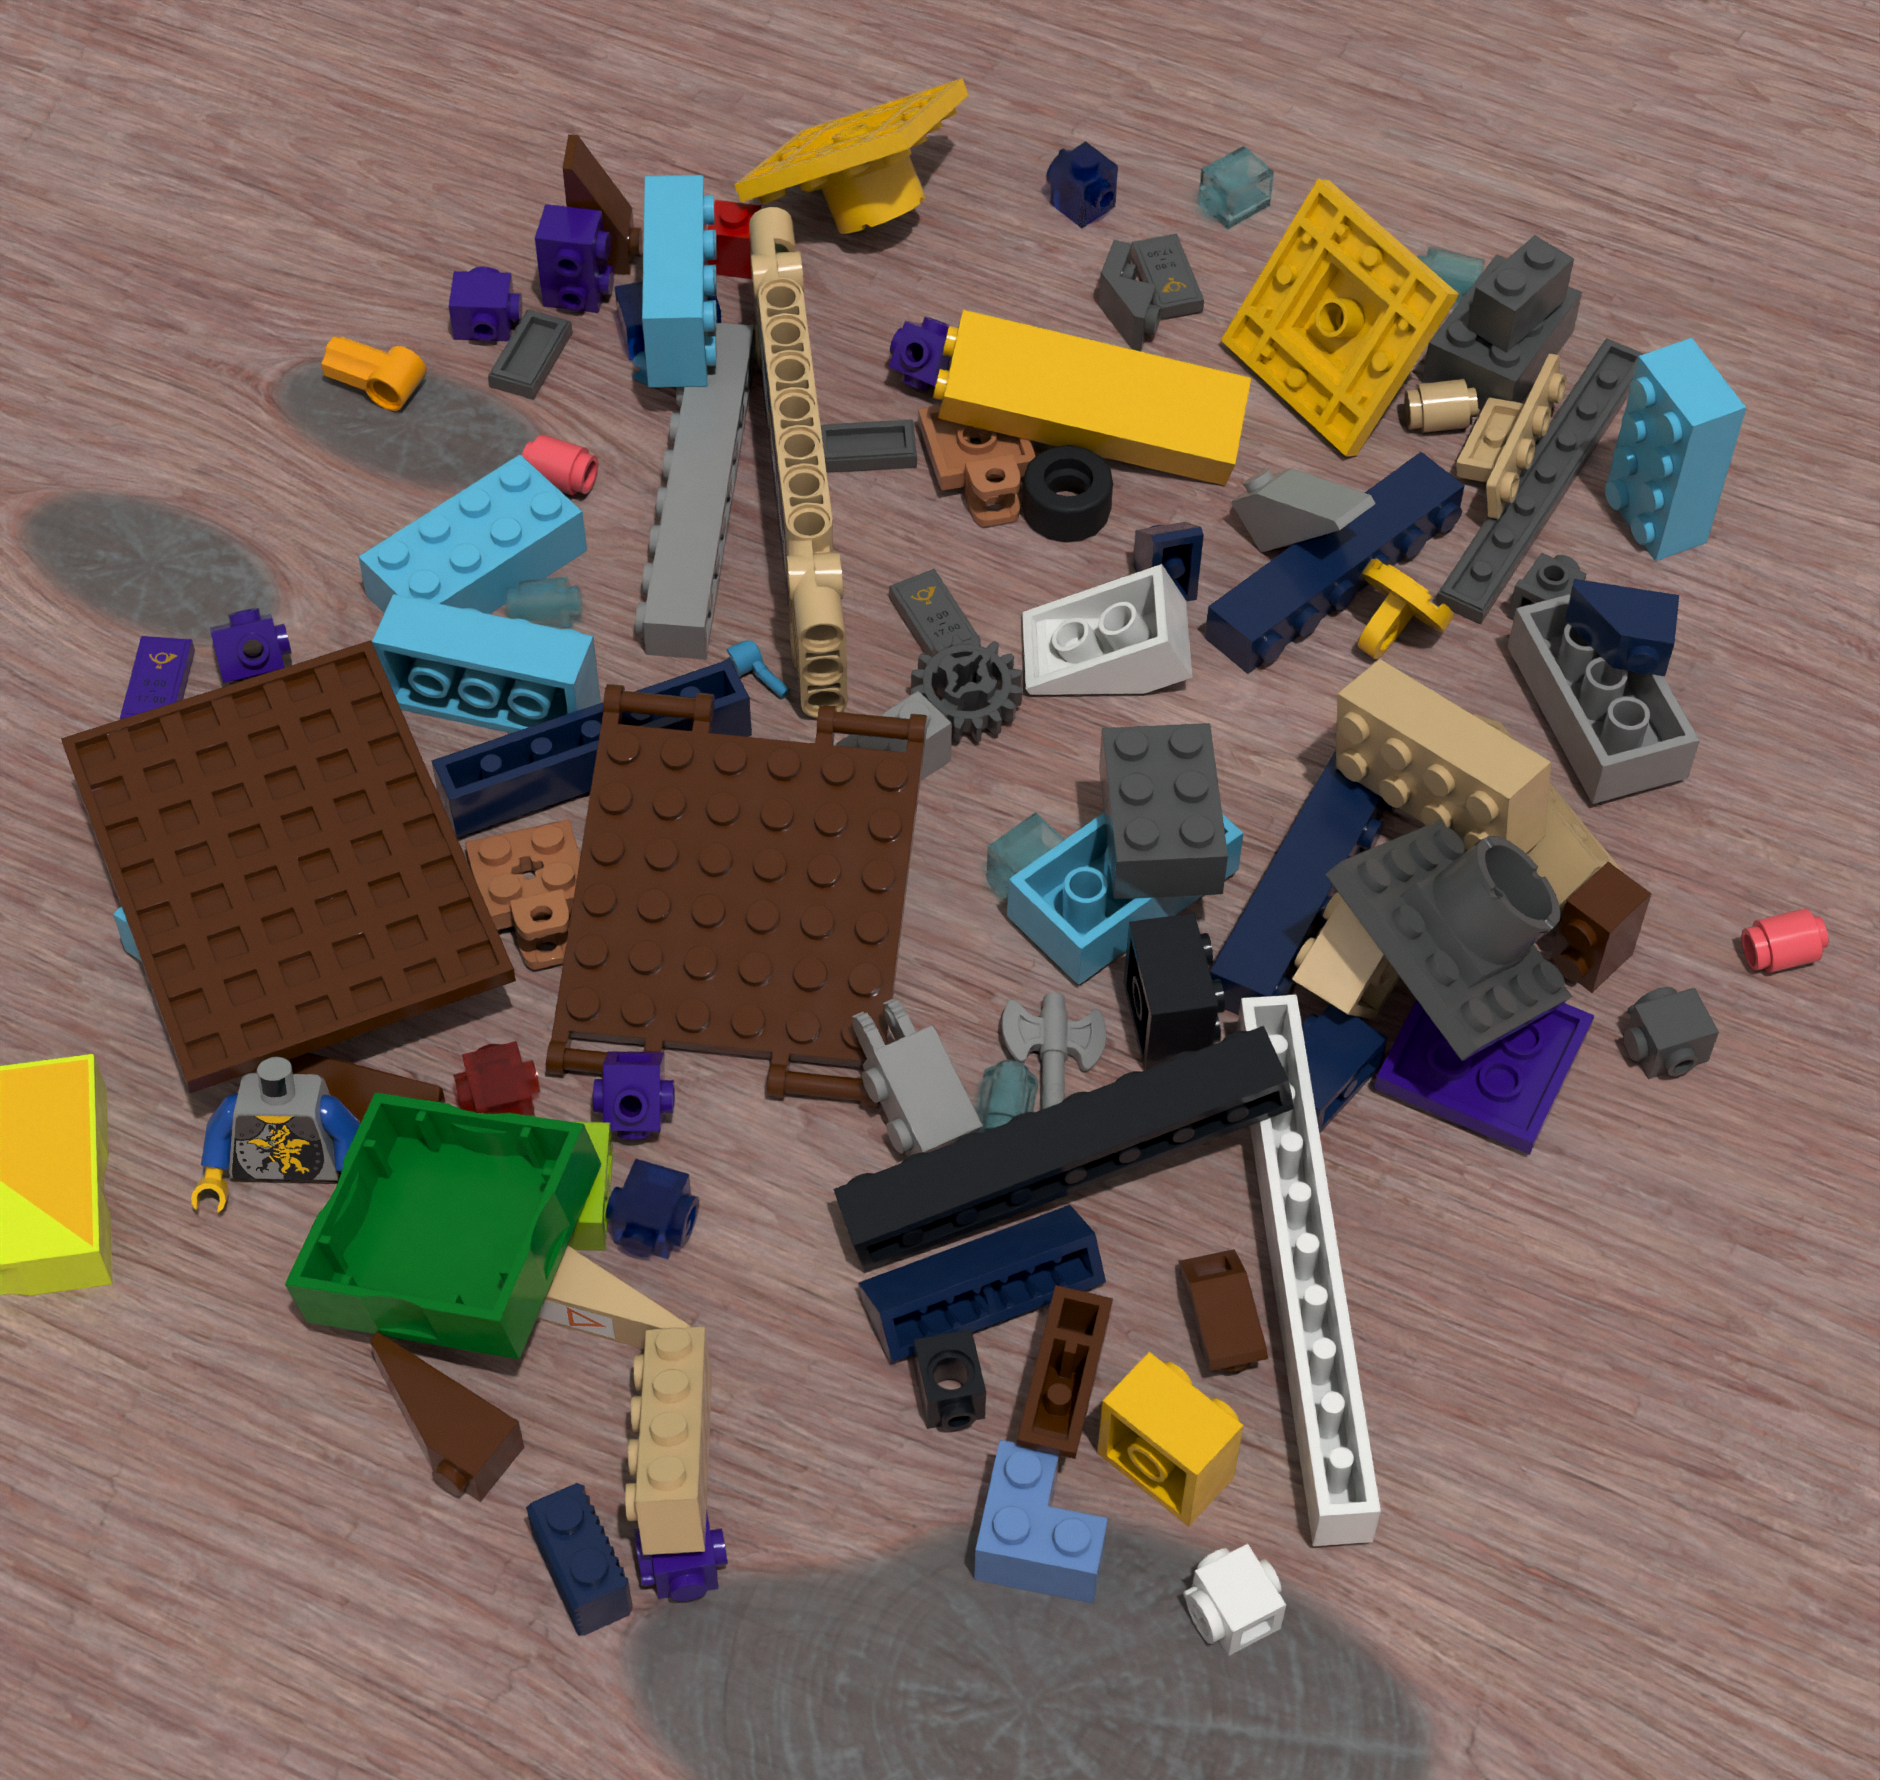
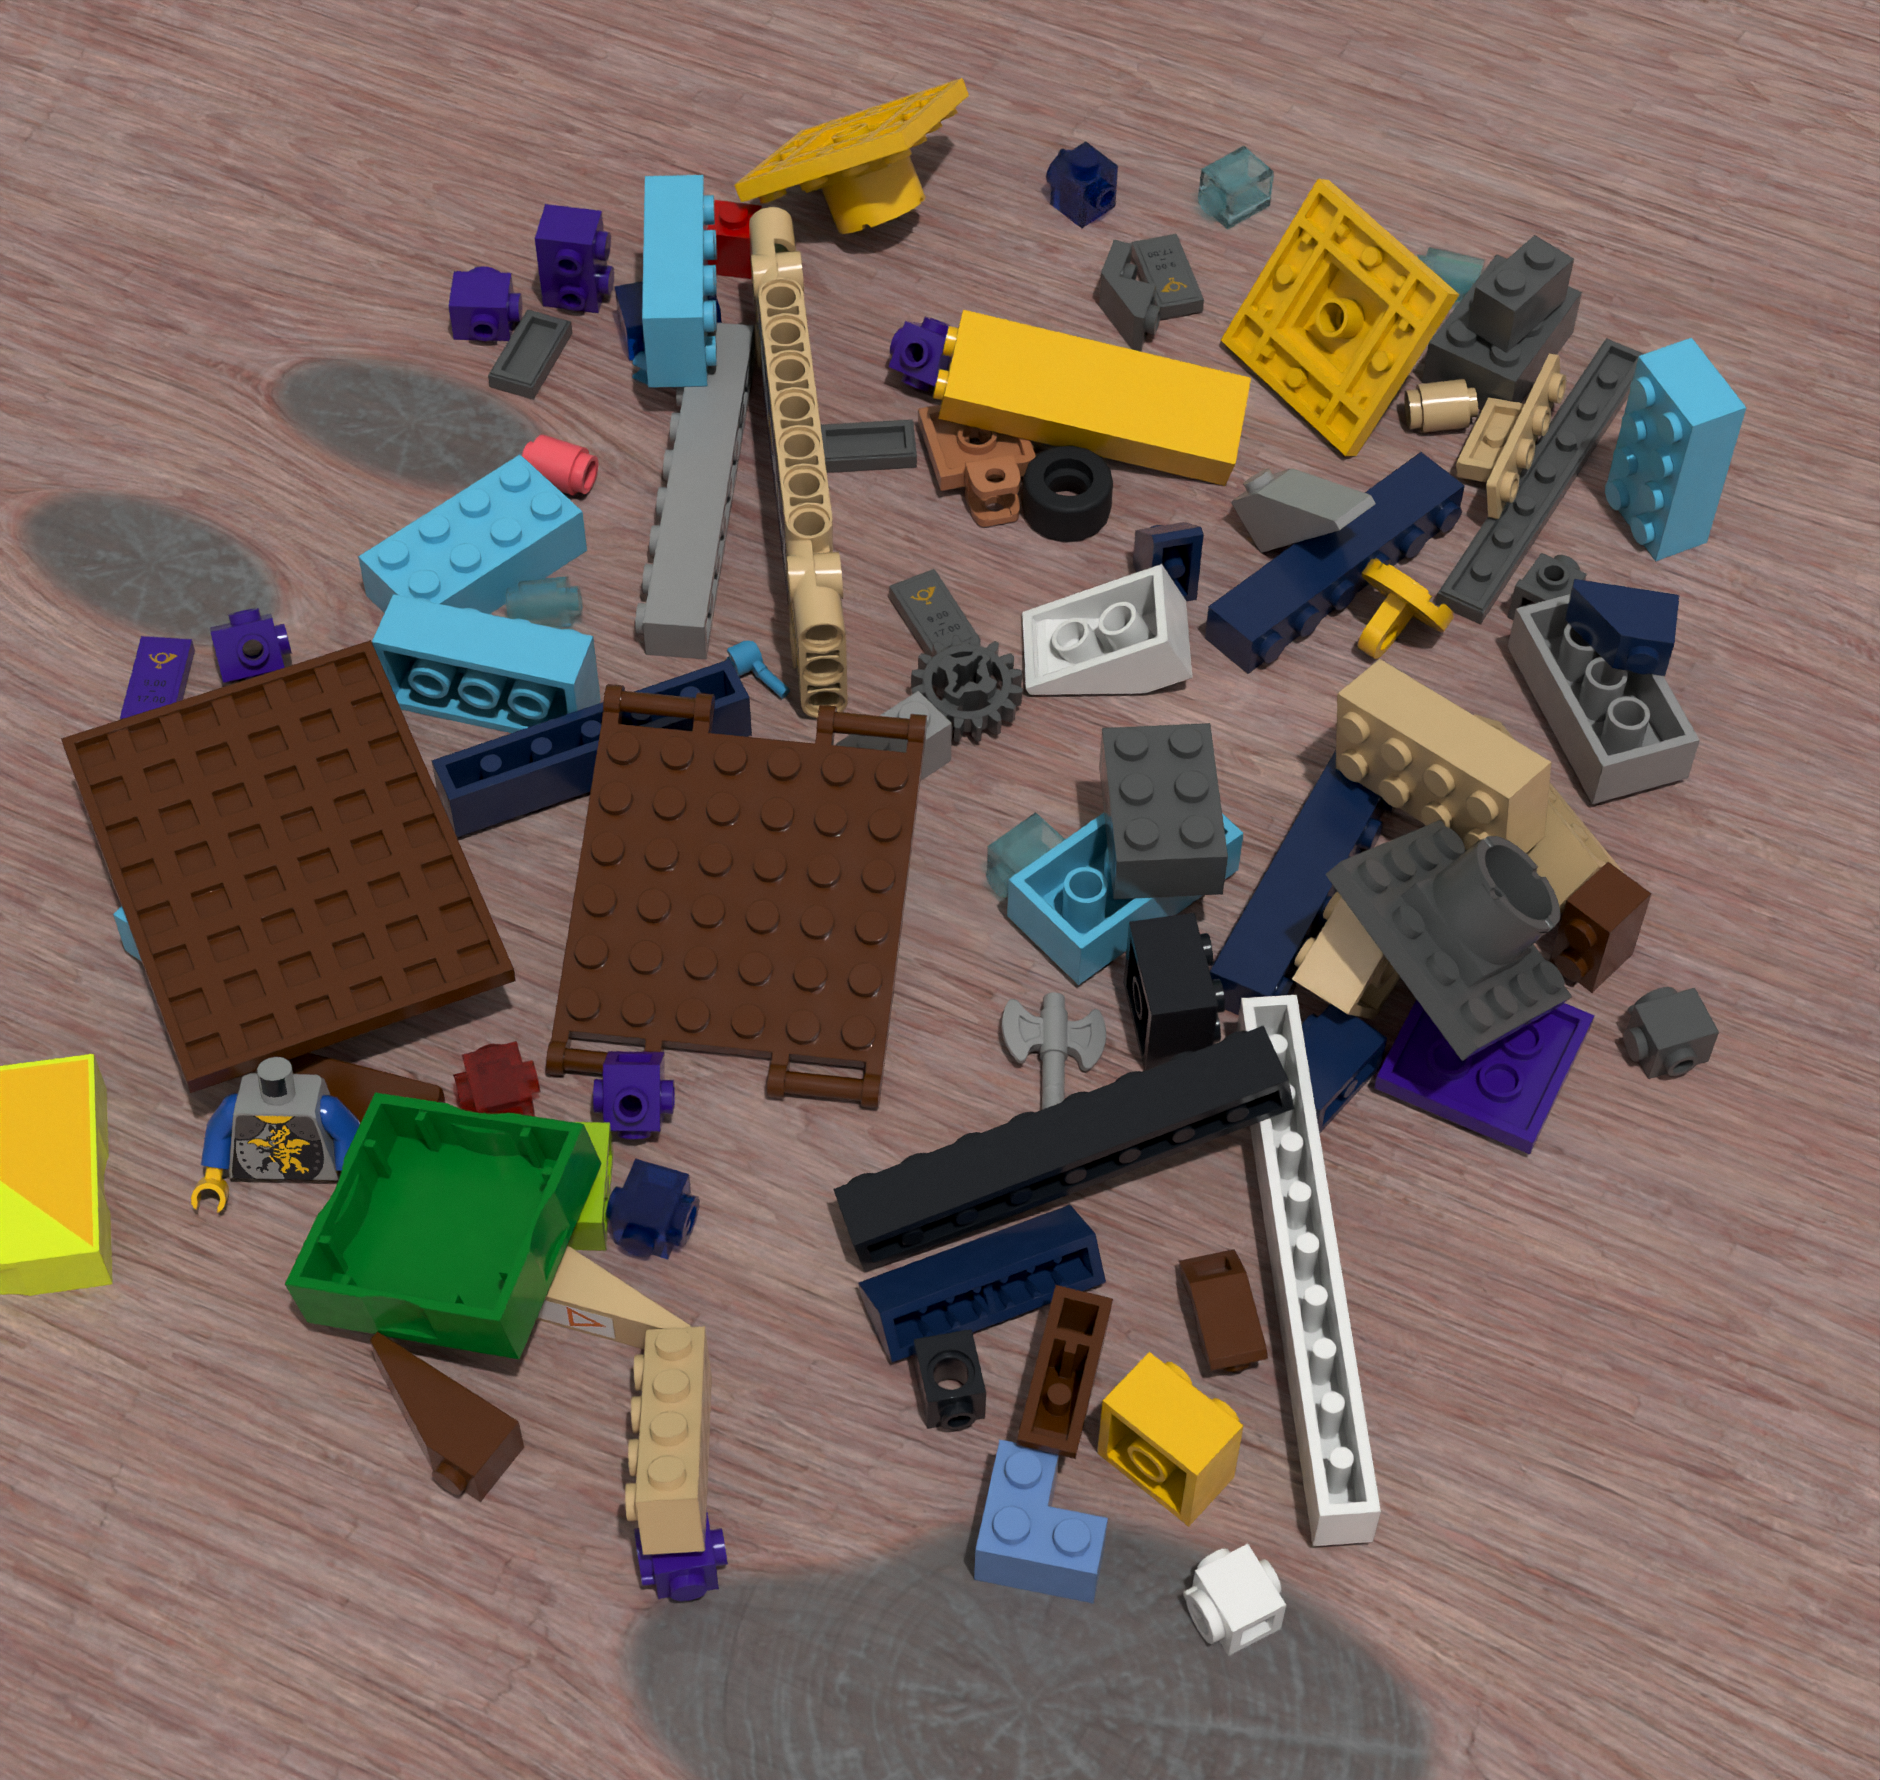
(383, 375): light orange piece -> none
(537, 905): nougat plate -> none
(580, 1559): dark blue brick -> none
(591, 188): reddish brown slope -> none
(914, 1083): light grey hinge -> none
(1004, 1093): clear light blue brick -> none
(1784, 941): coral brick -> none

